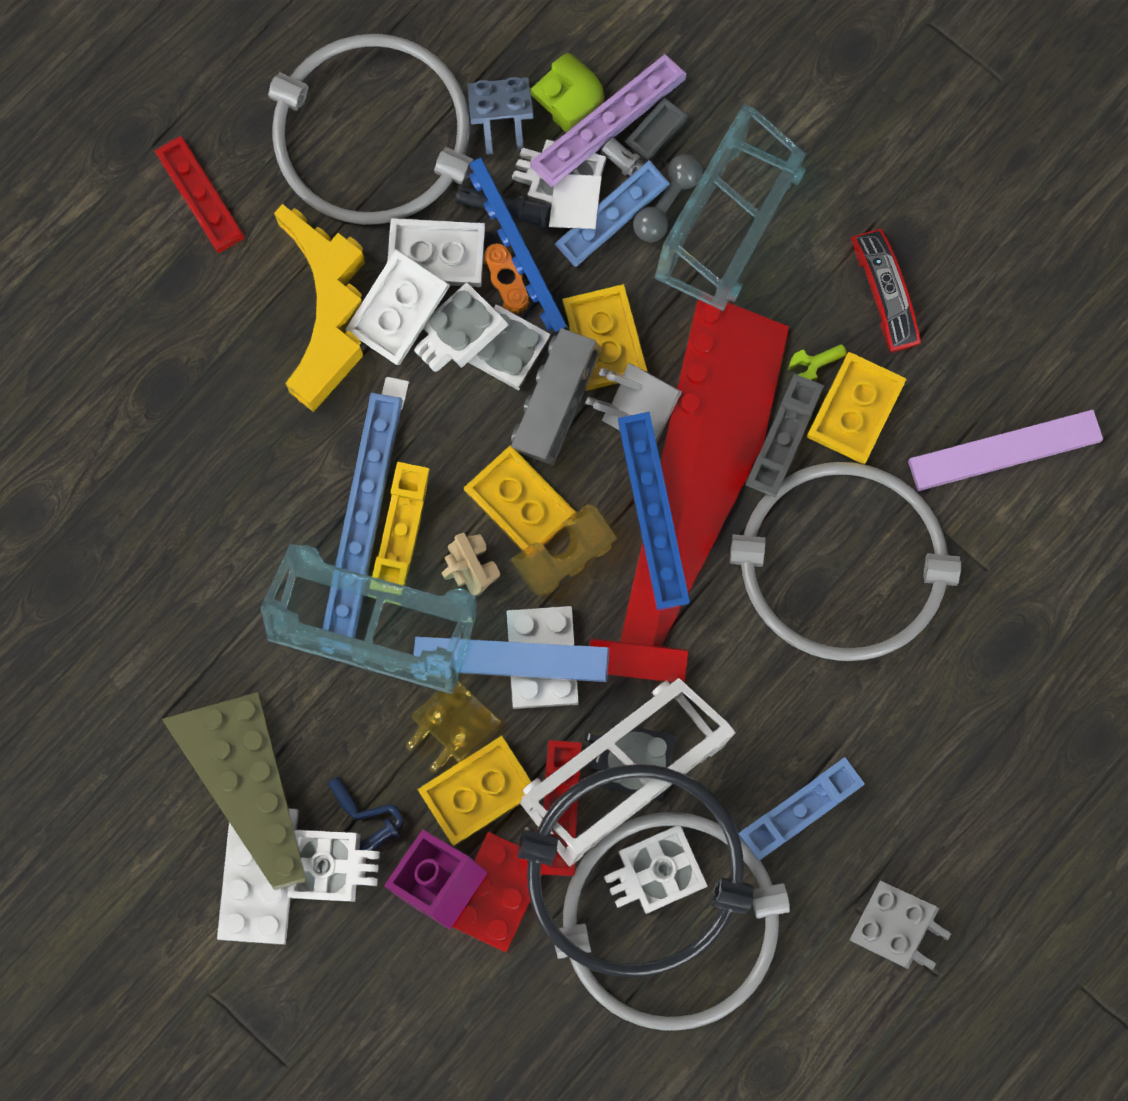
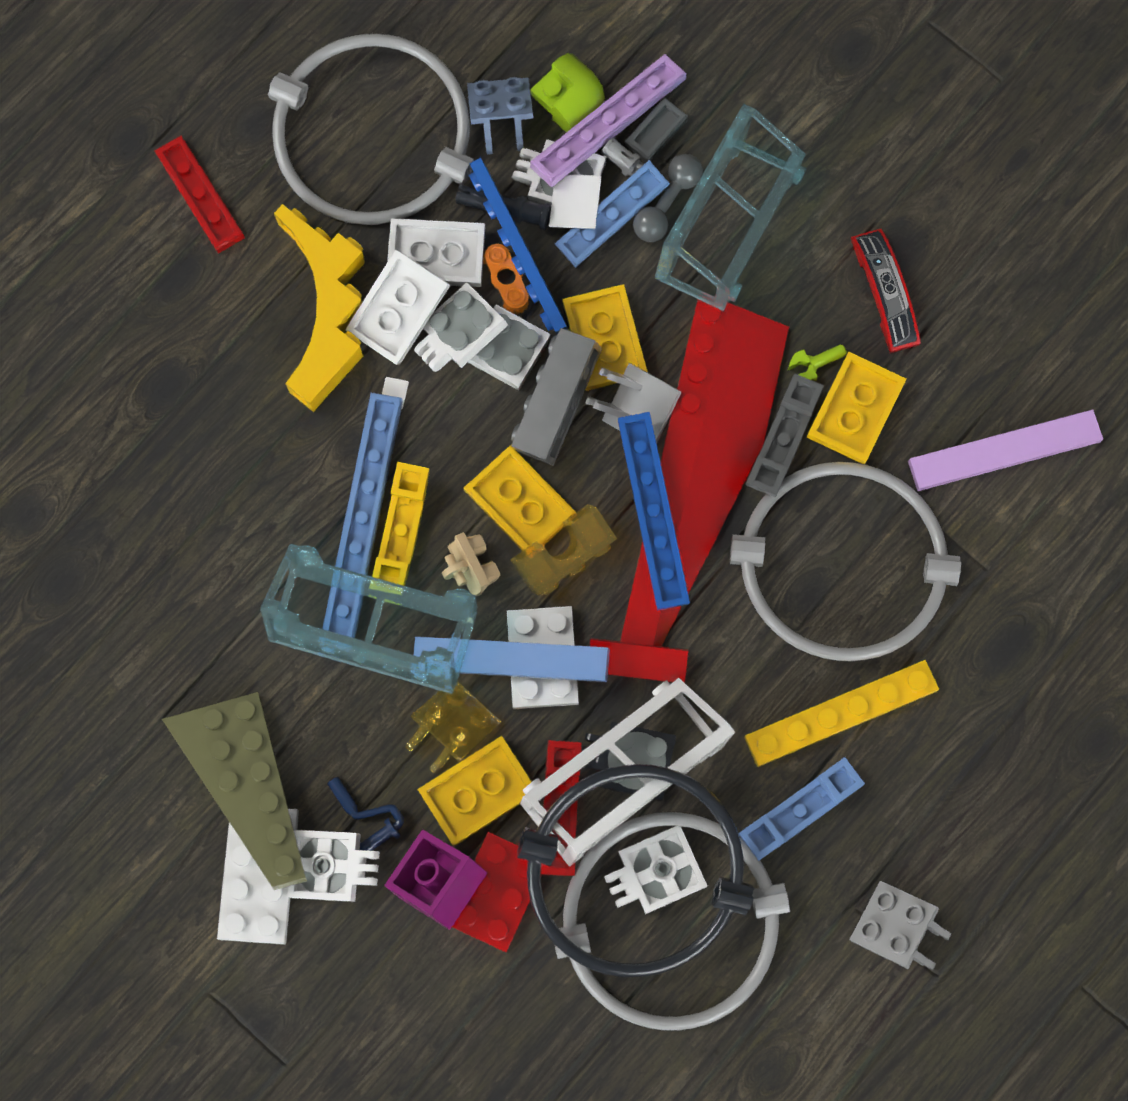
(841, 713): none -> yellow plate

